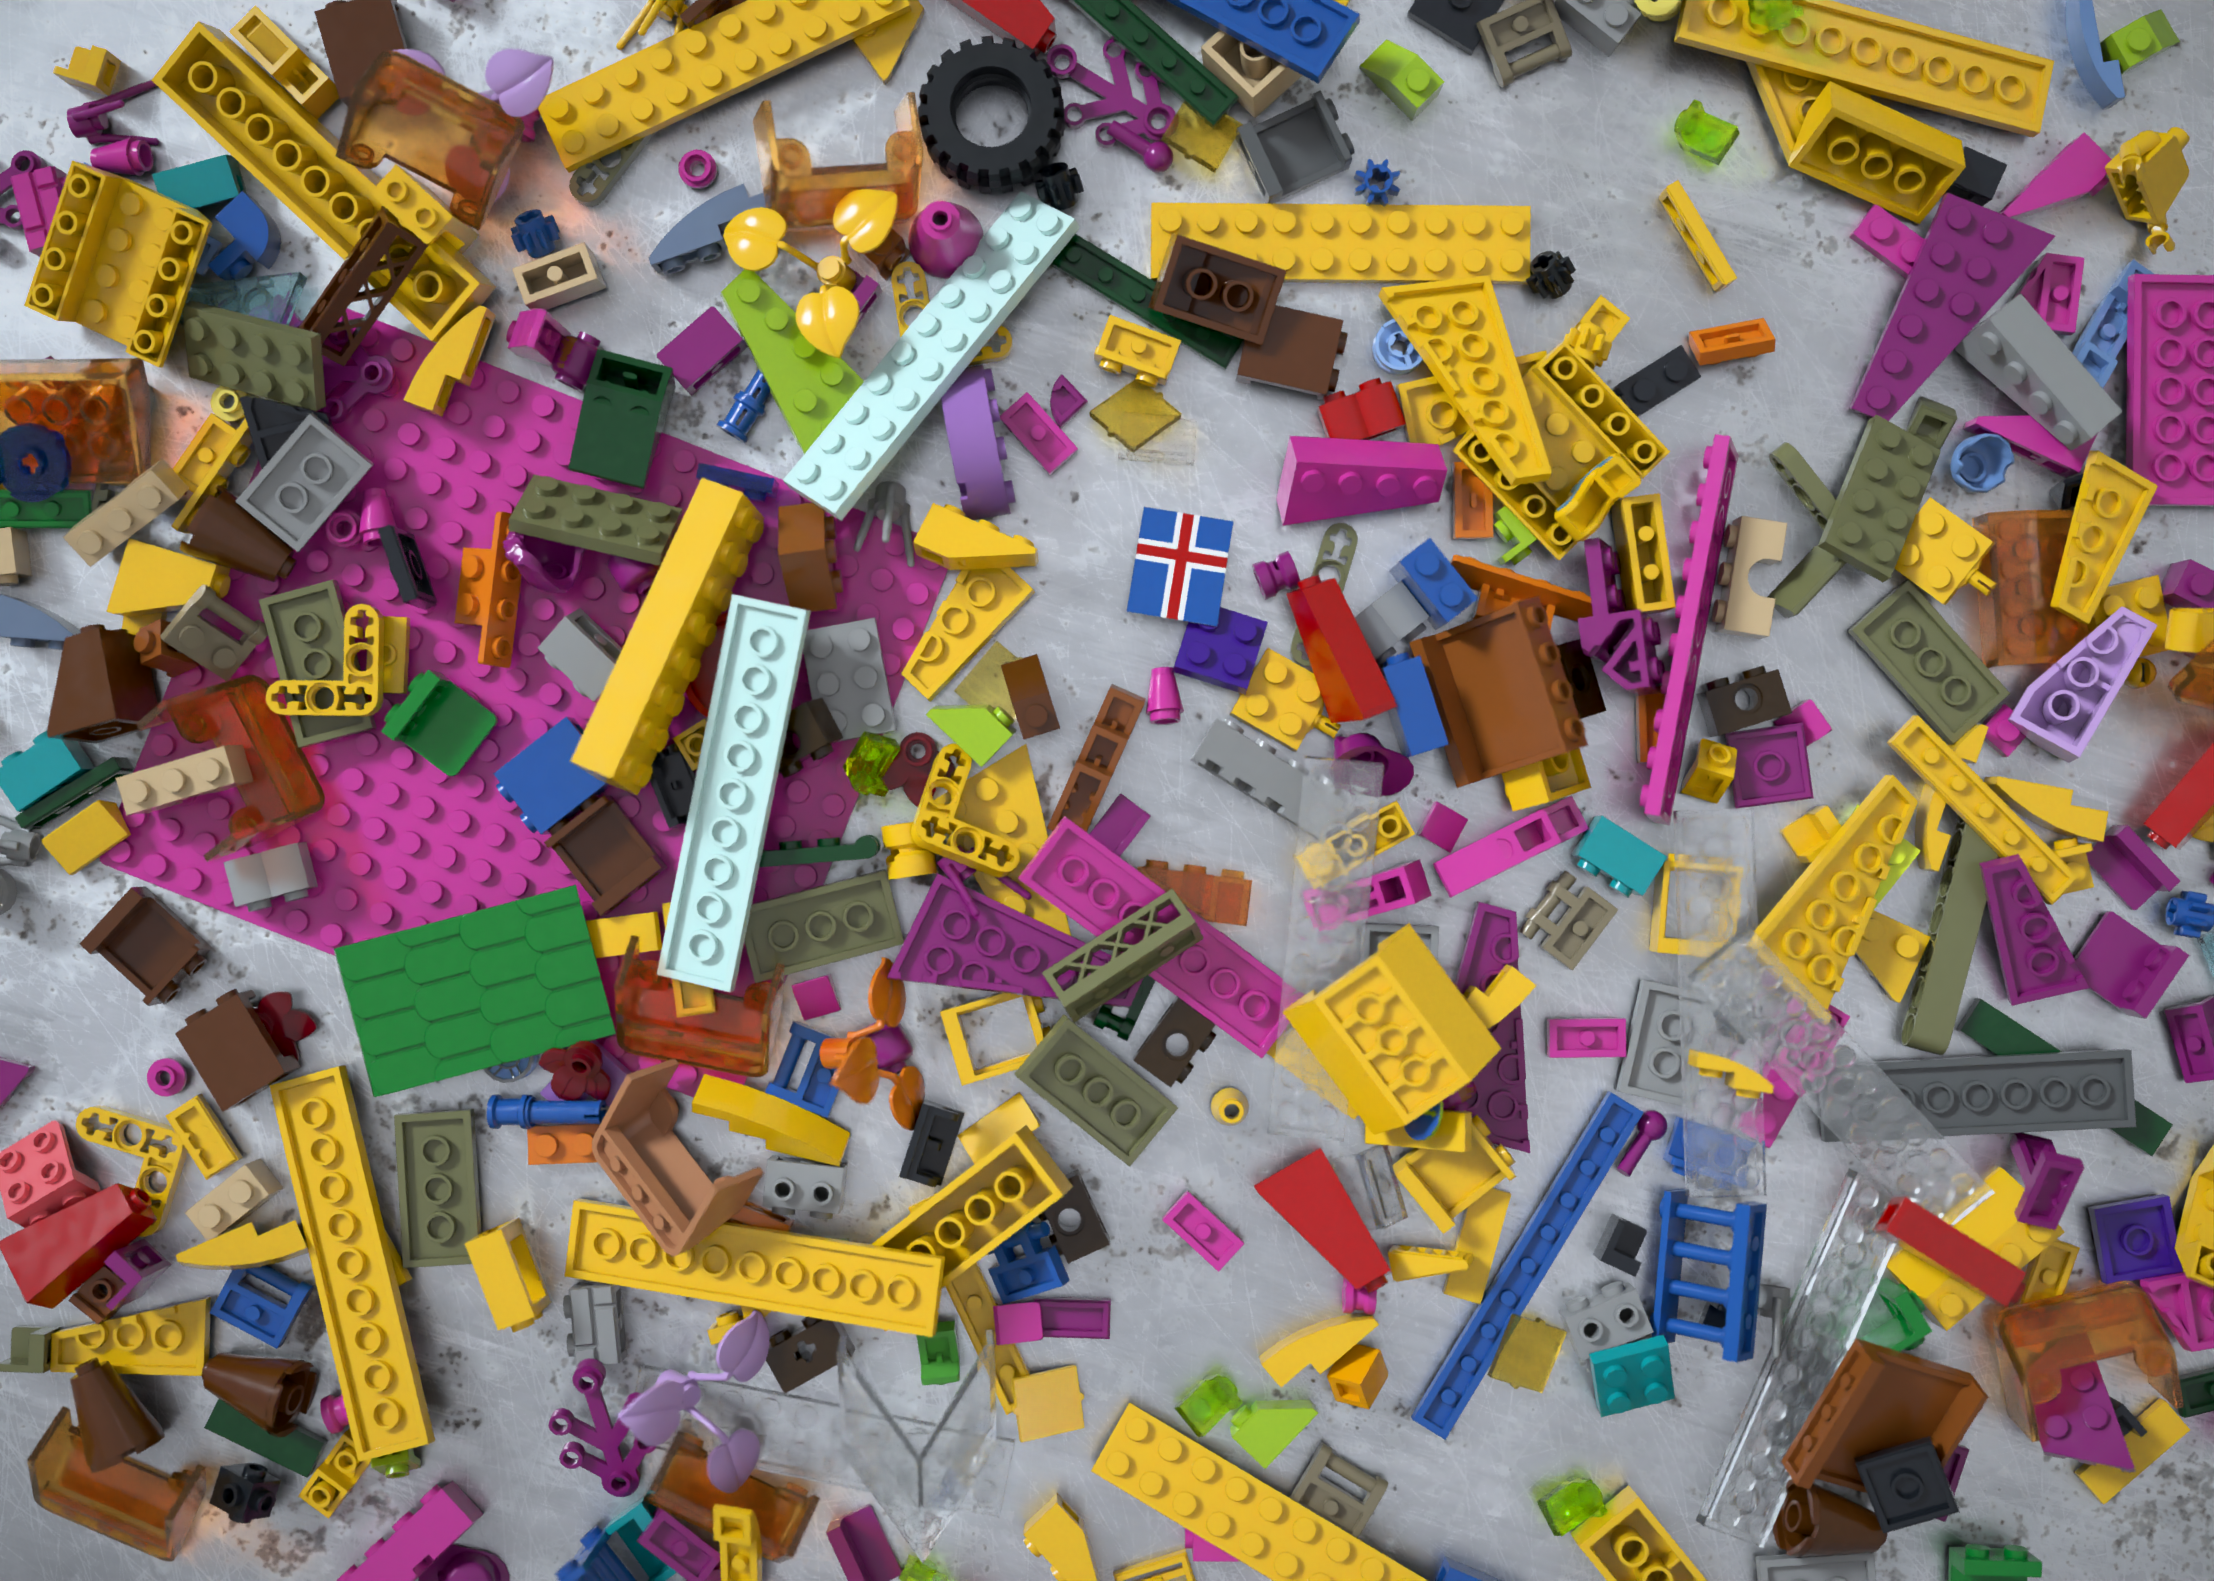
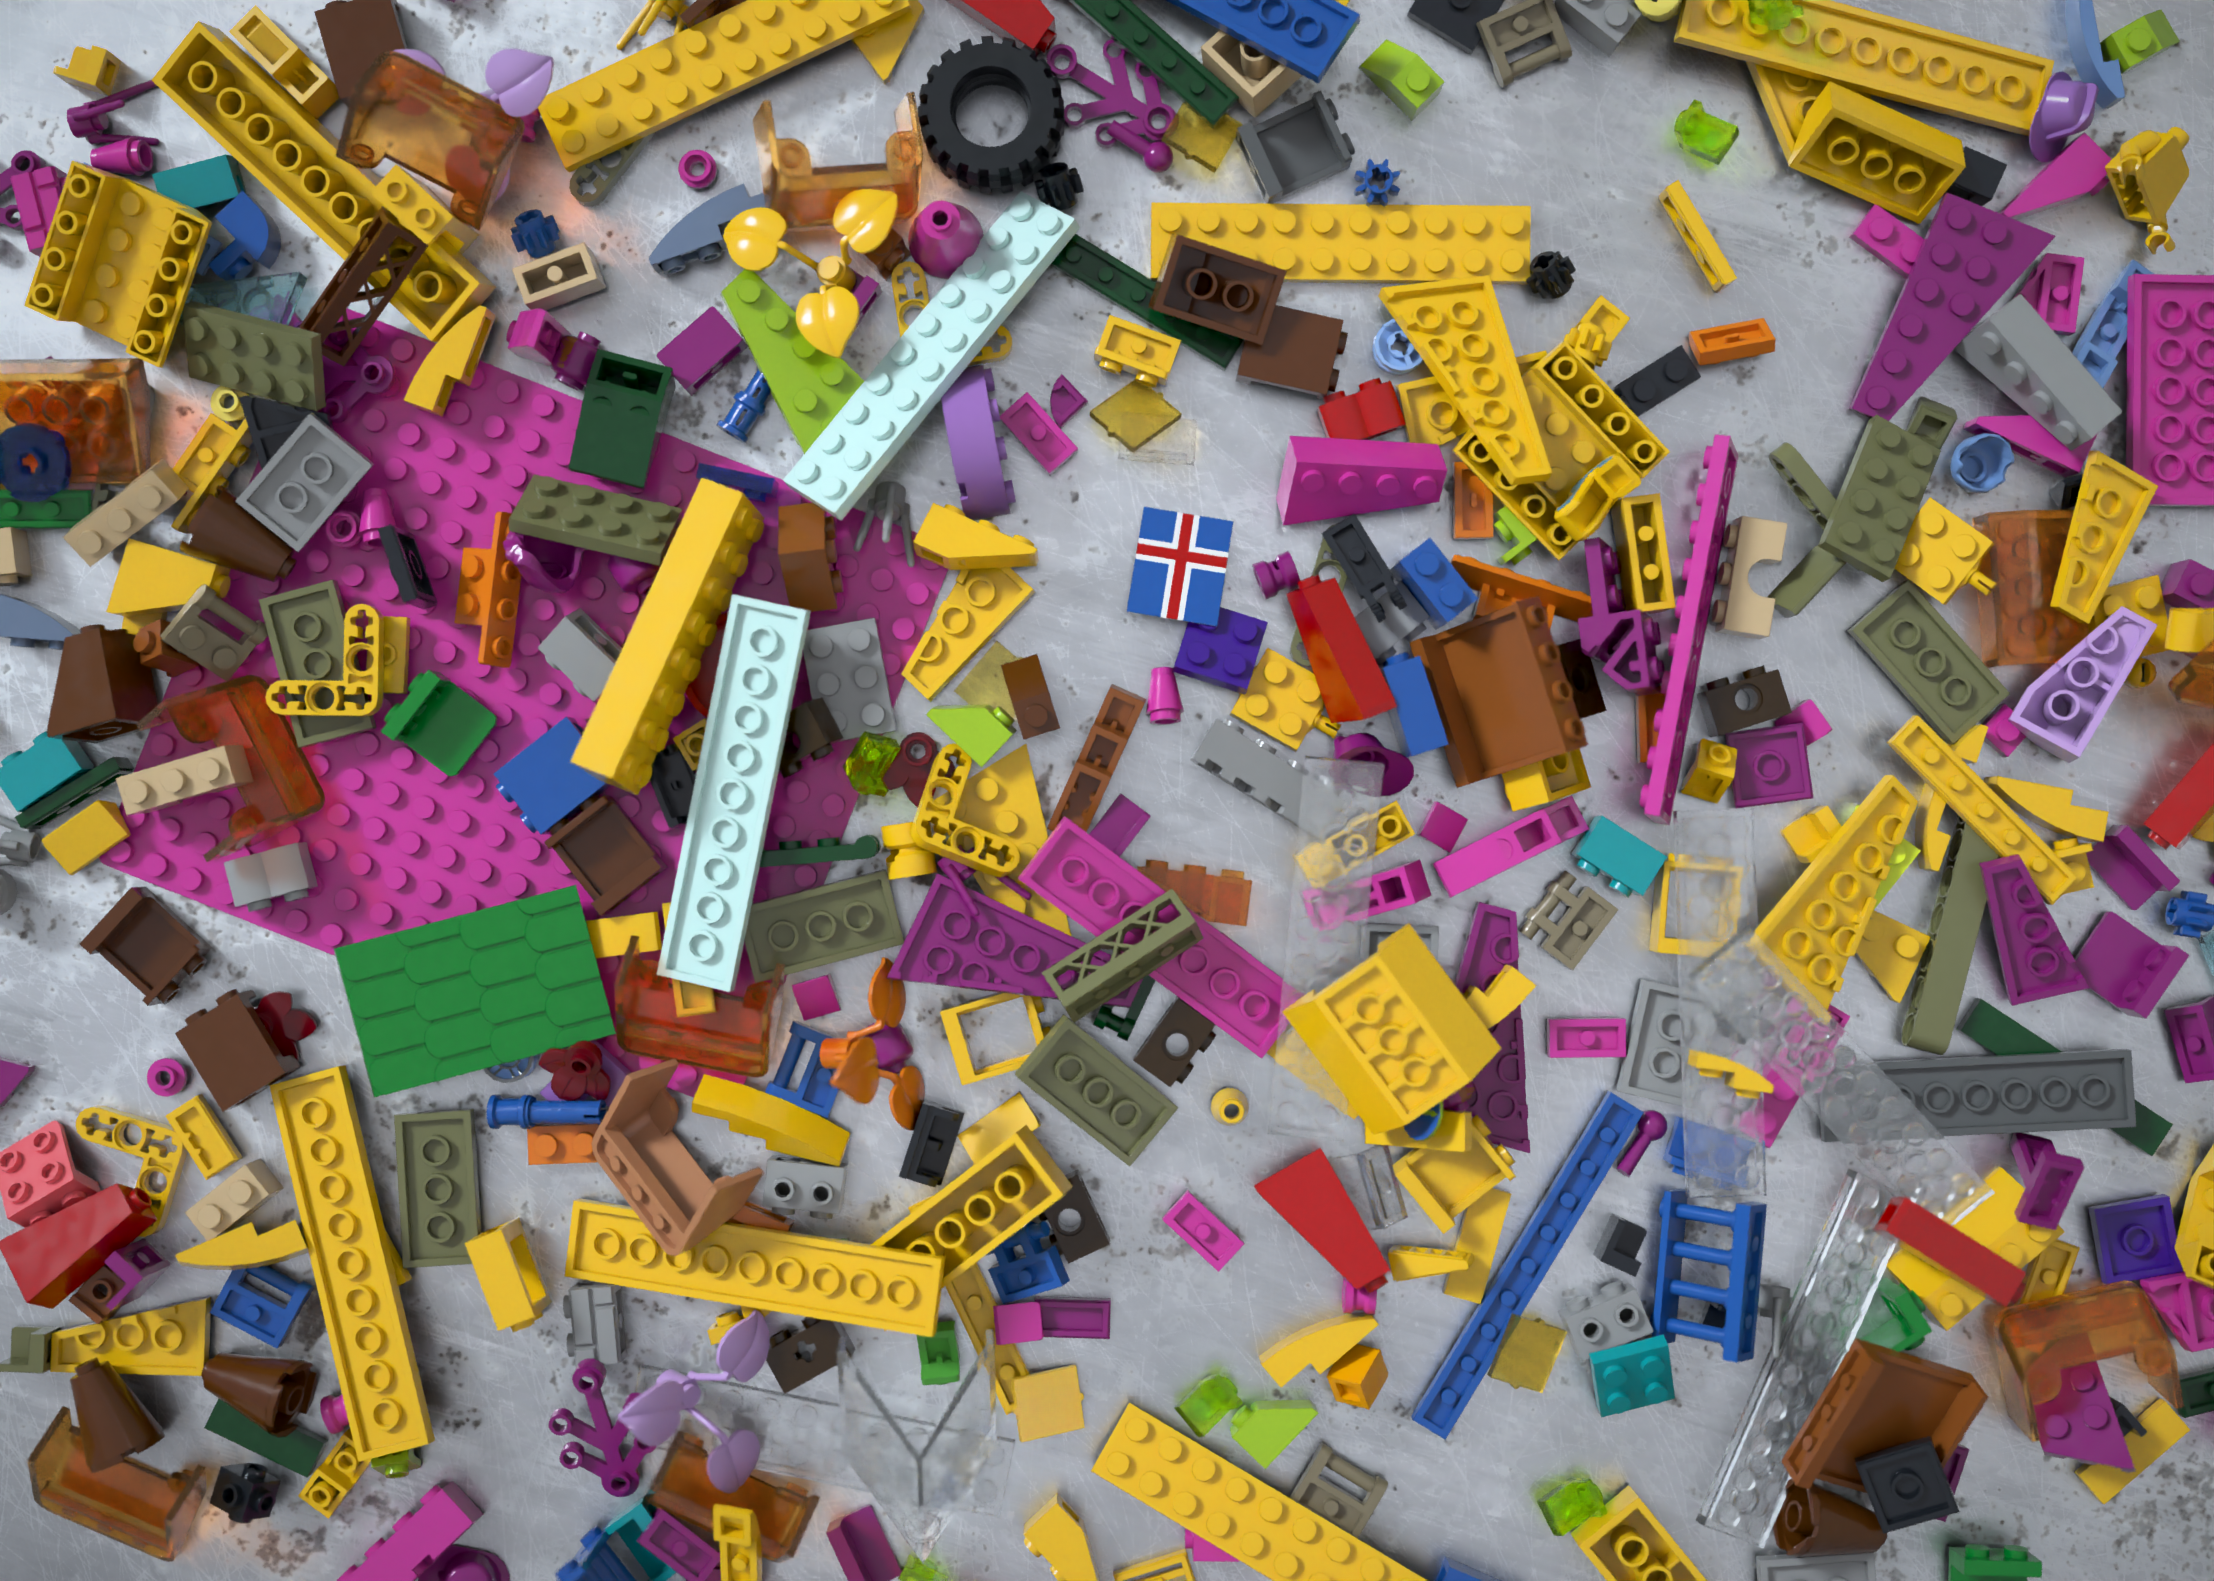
(1362, 564): none -> black hinge
(2063, 111): none -> medium lavender piece

